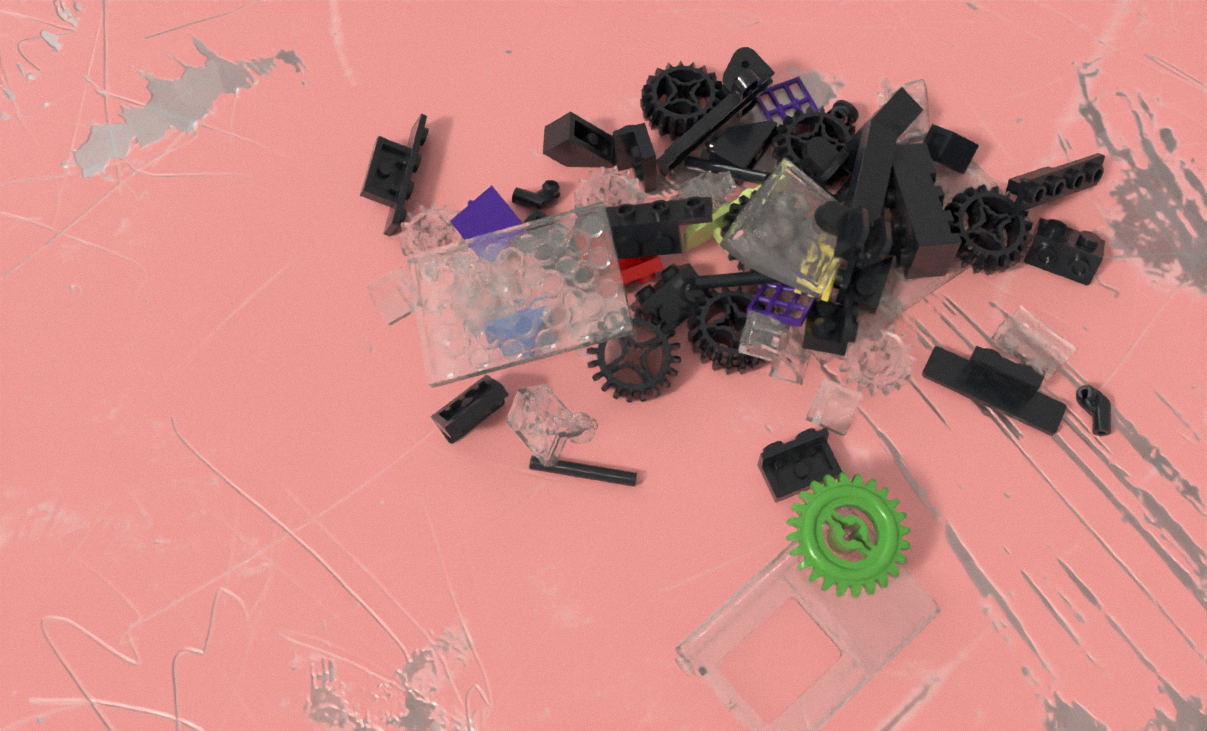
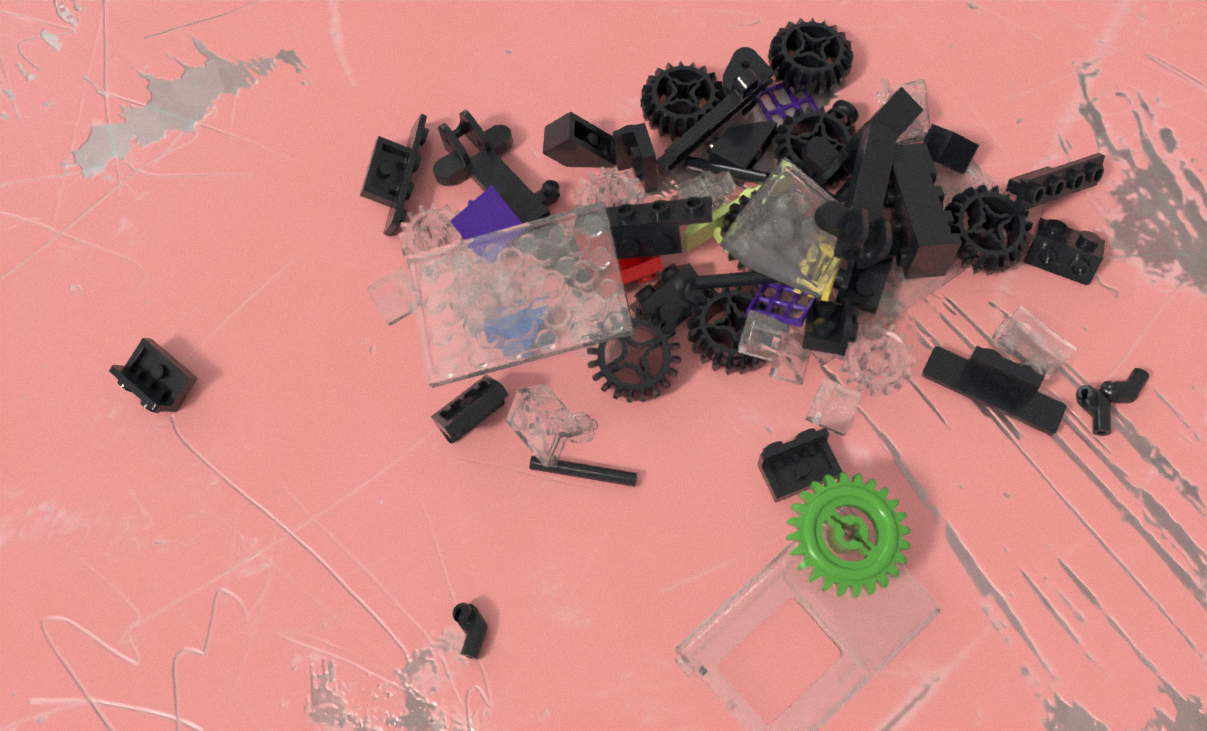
(155, 377): none -> black bracket
(474, 628): none -> black arm
(486, 166): none -> black piece
(809, 66): none -> black gear
(1127, 390): none -> black arm

